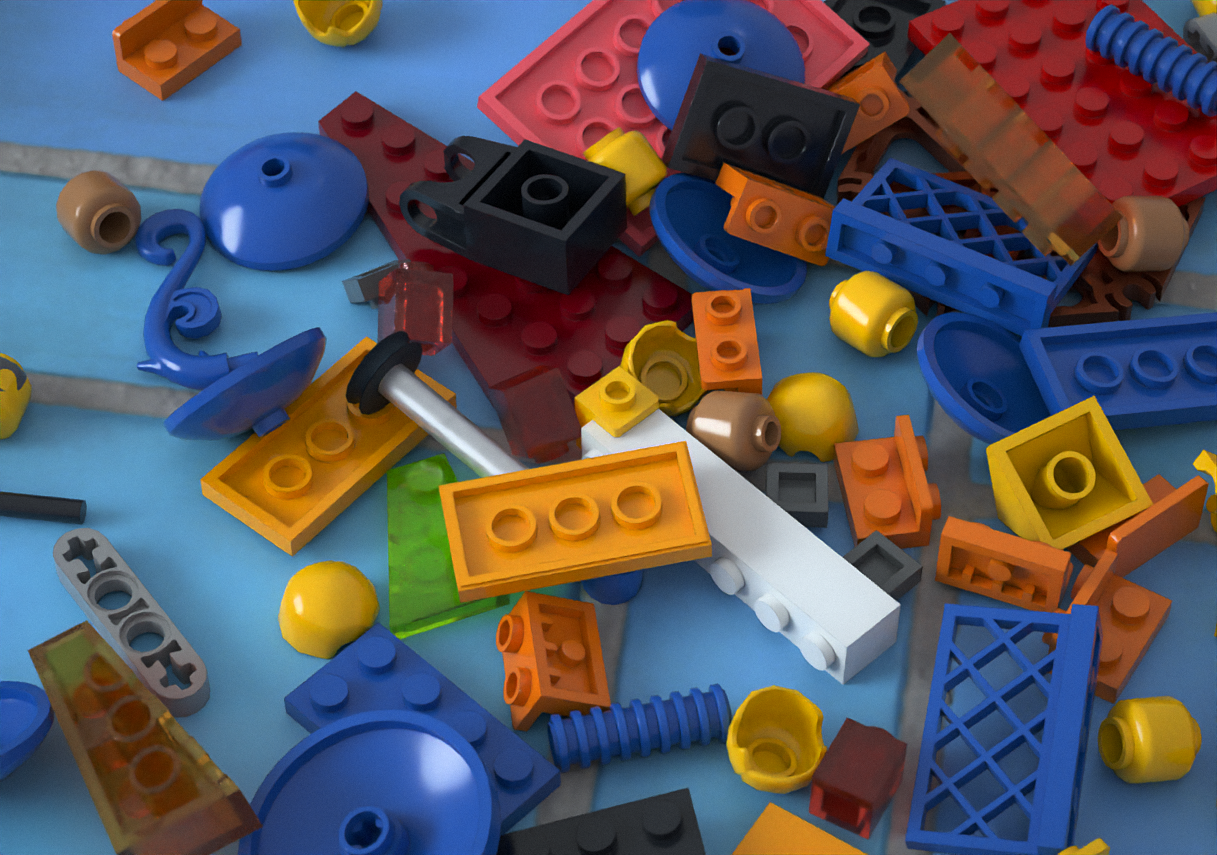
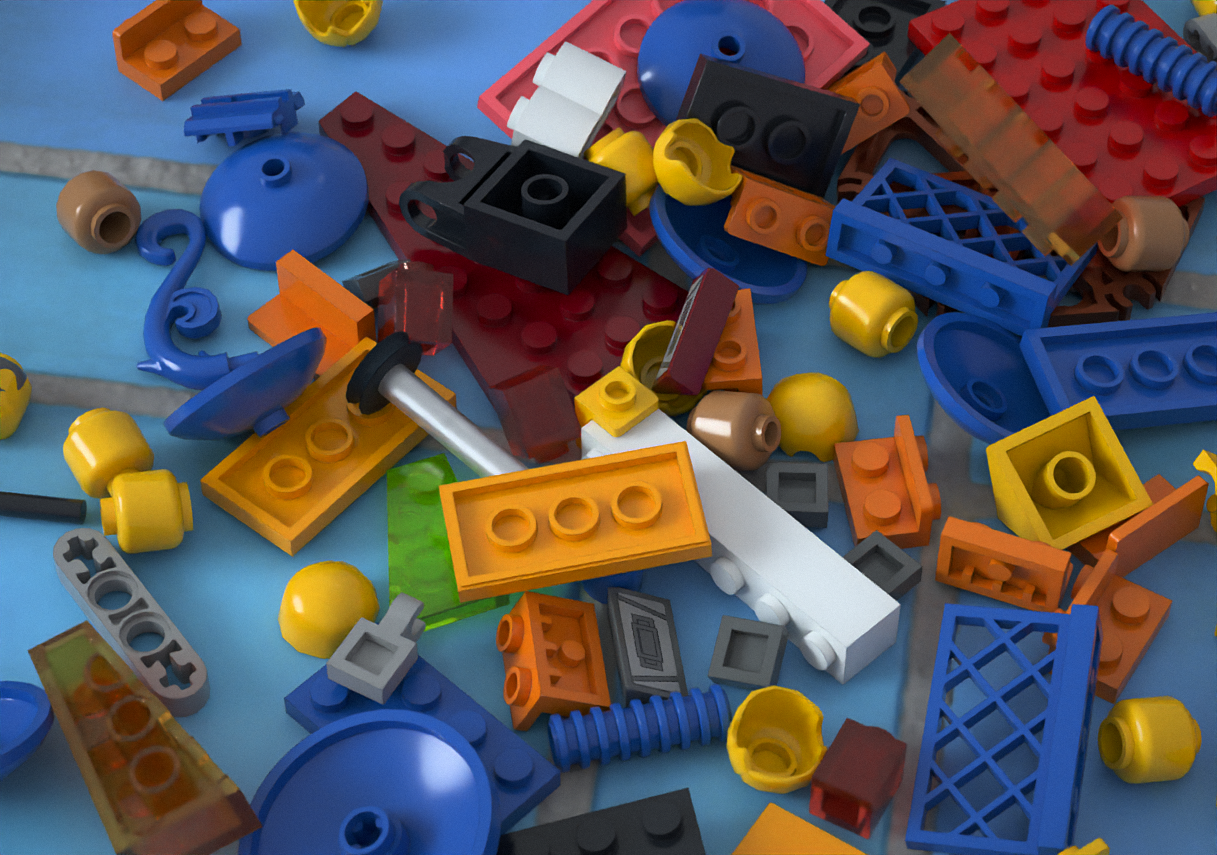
(105, 446): none -> yellow head
(147, 511): none -> yellow head
(244, 115): none -> blue piece
(309, 301): none -> orange panel
(379, 656): none -> light grey plate
(570, 102): none -> white brick
(644, 645): none -> slope
(694, 164): none -> yellow hair
(696, 334): none -> dark red slope
(748, 653): none -> dark grey plate

